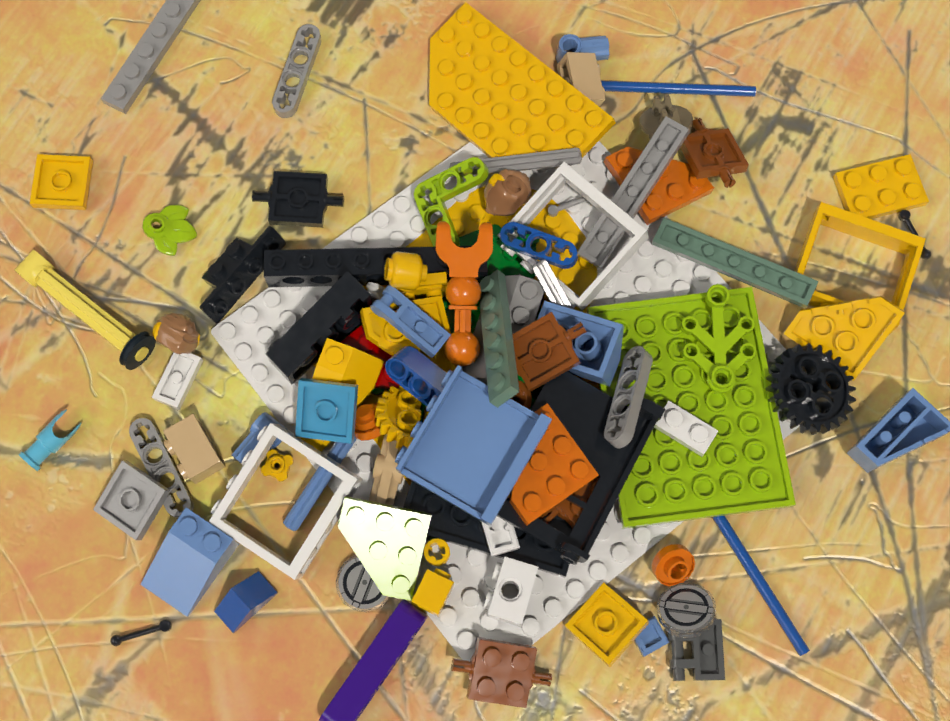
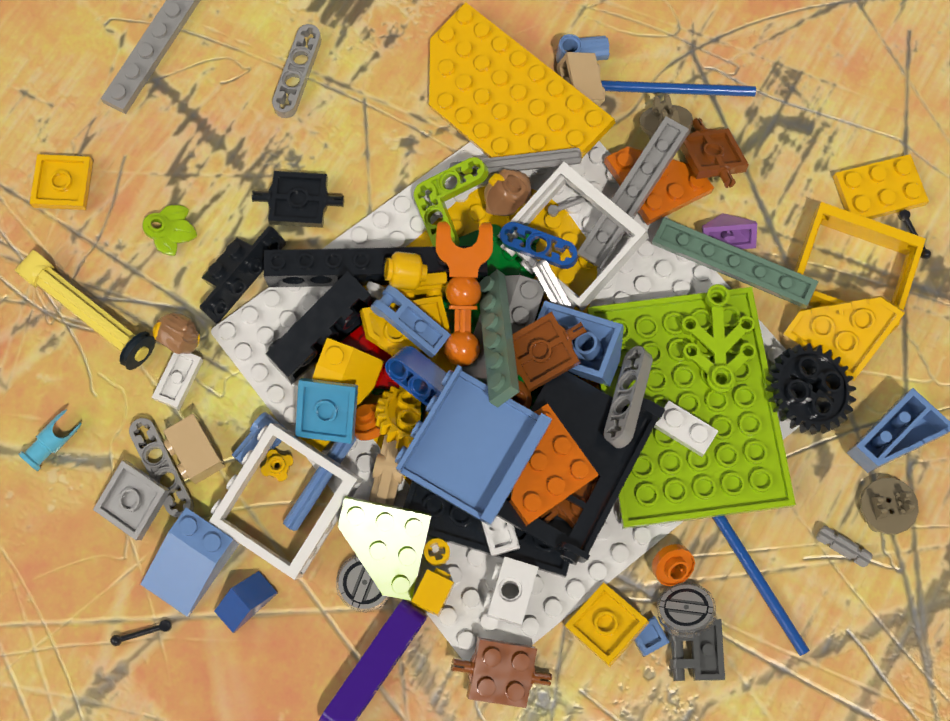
(732, 230): none -> medium lavender slope
(844, 546): none -> light grey axle
(876, 509): none -> dark tan plate

